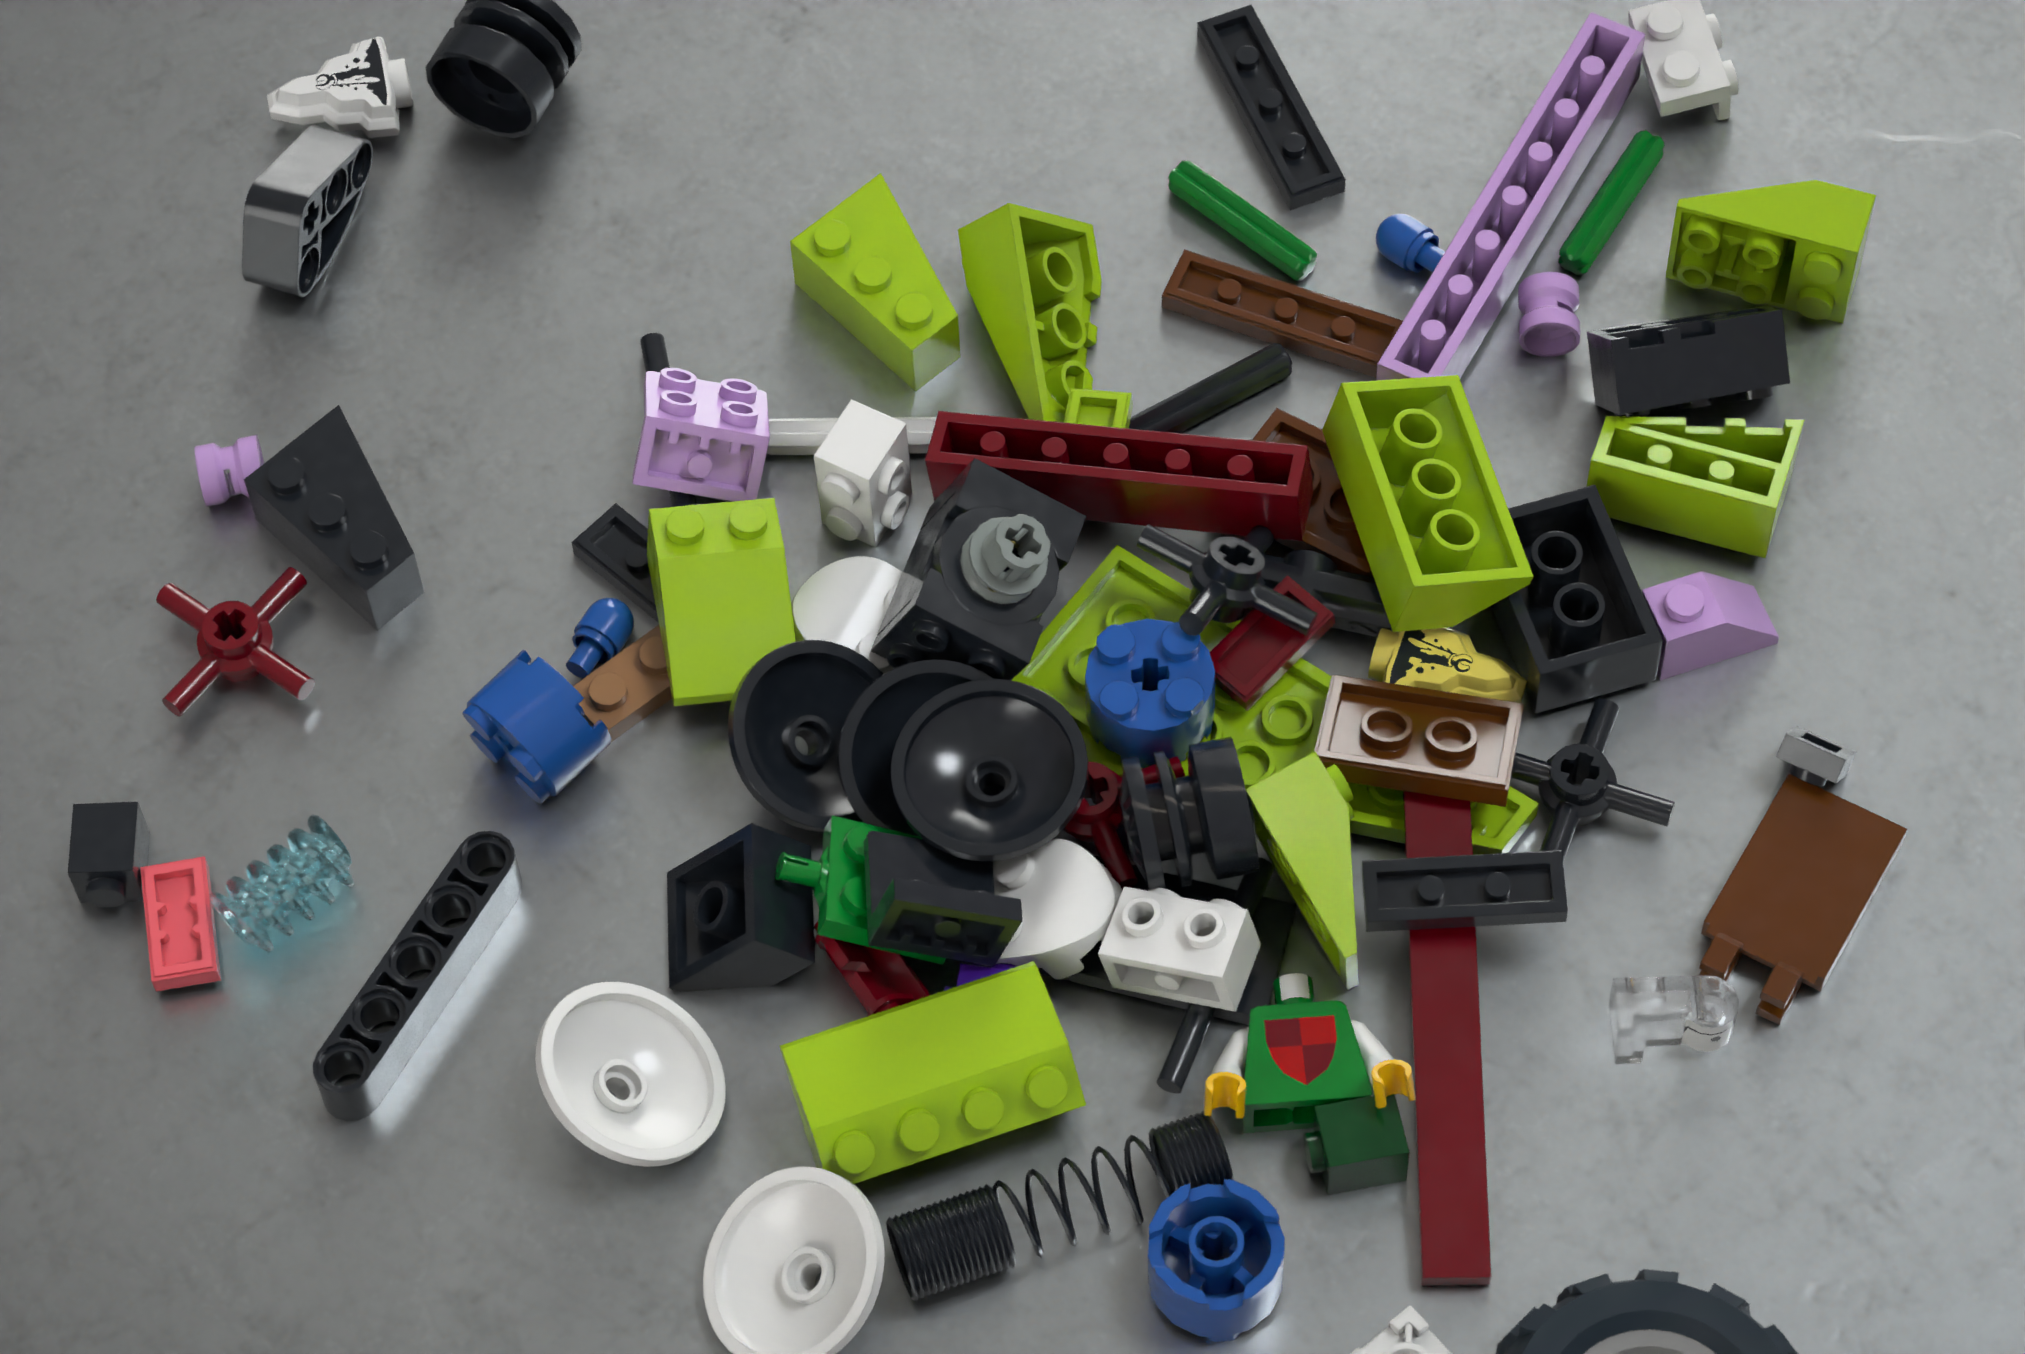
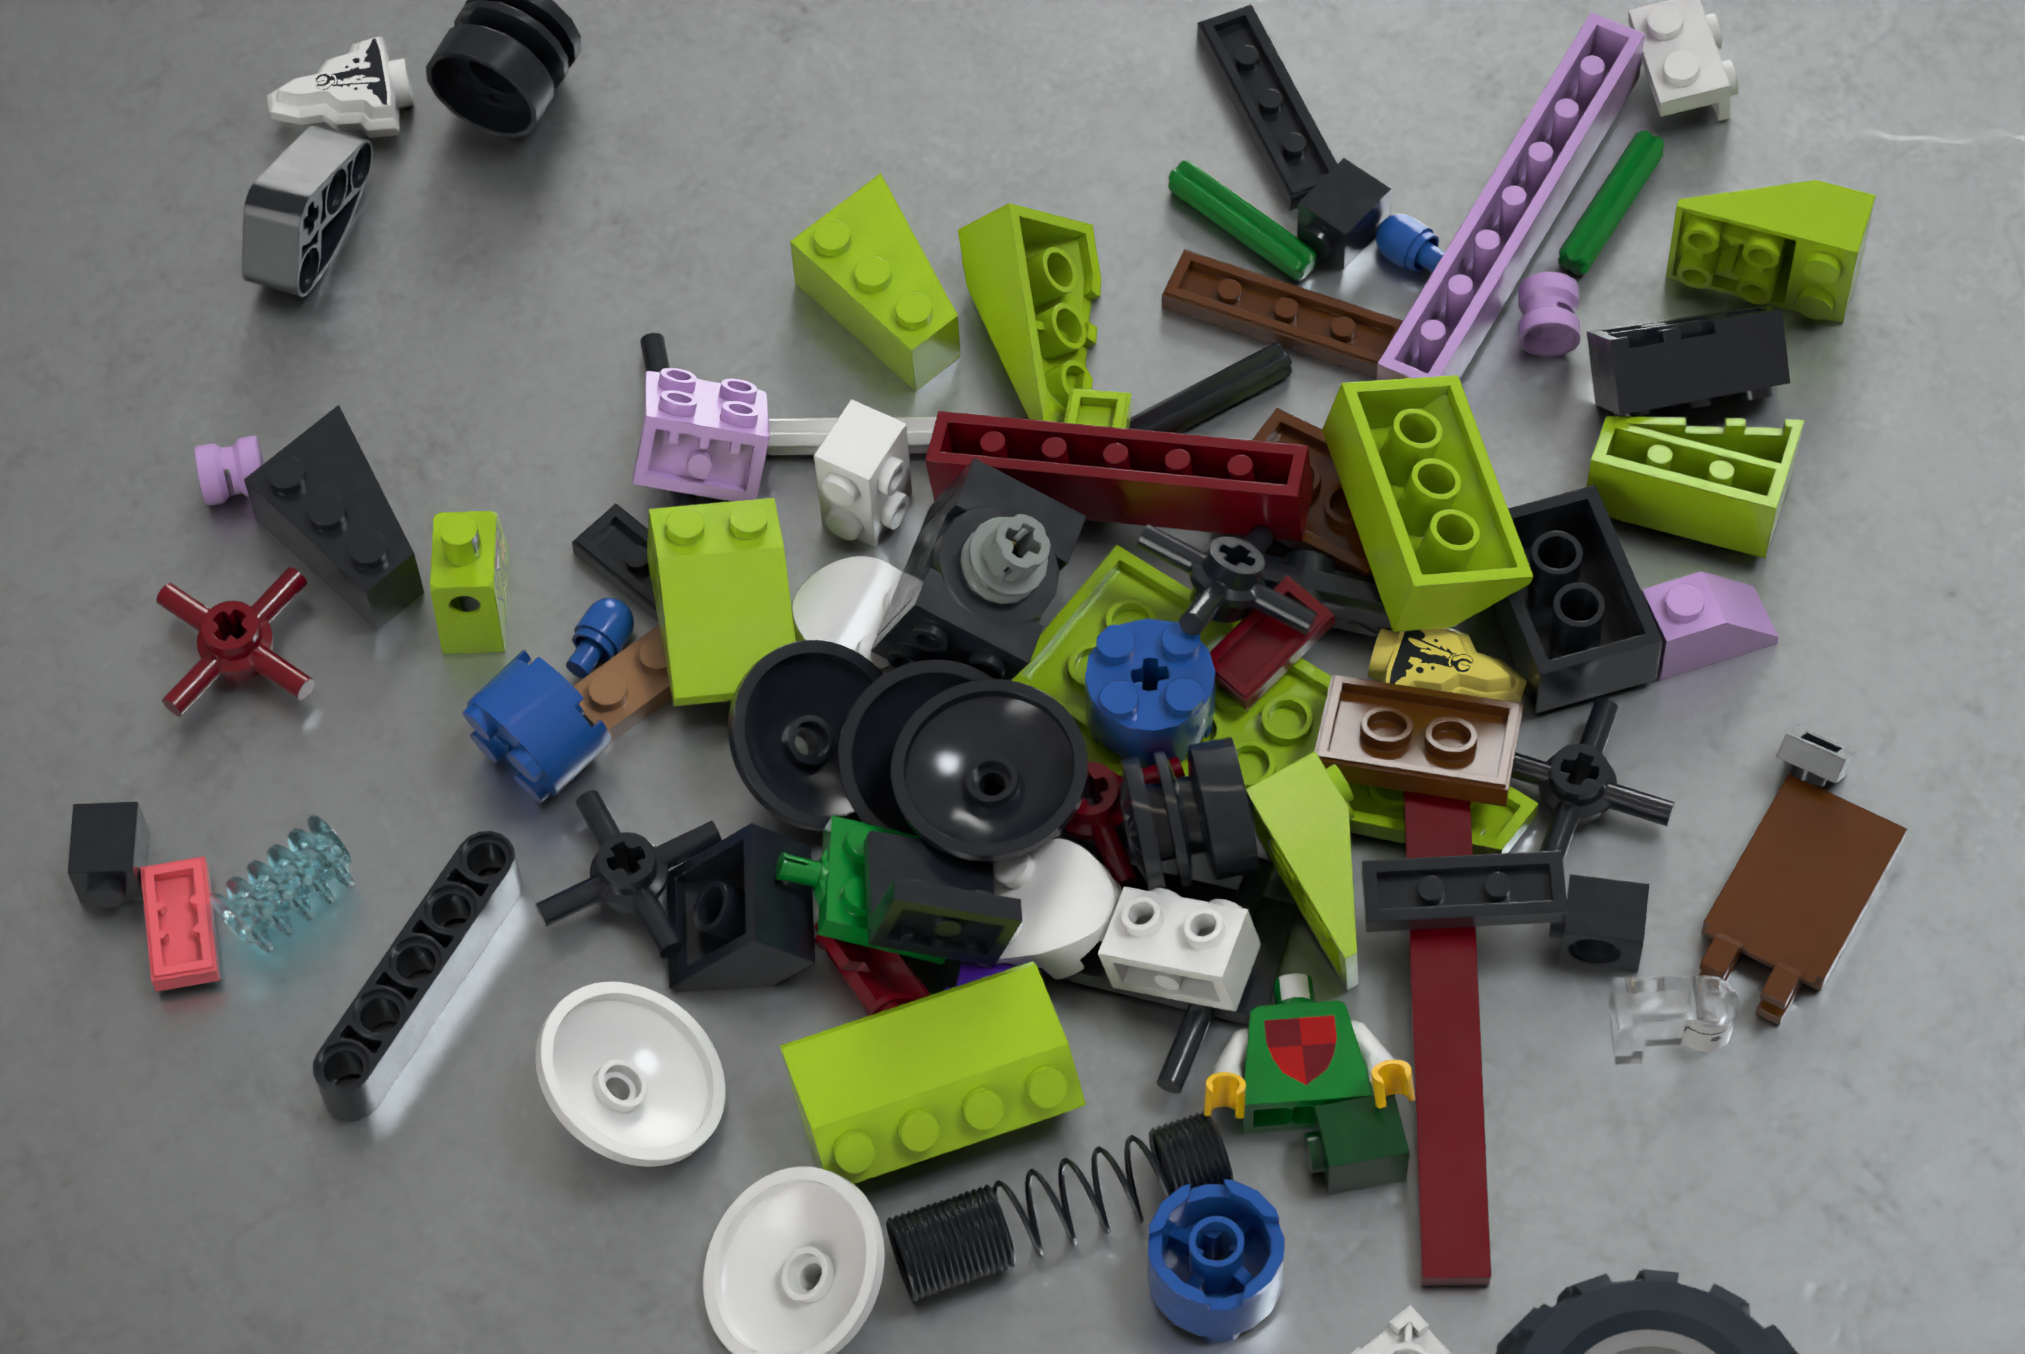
(470, 561): none -> lime torso
(627, 893): none -> black bar
(1343, 213): none -> black brick
(1603, 923): none -> black brick

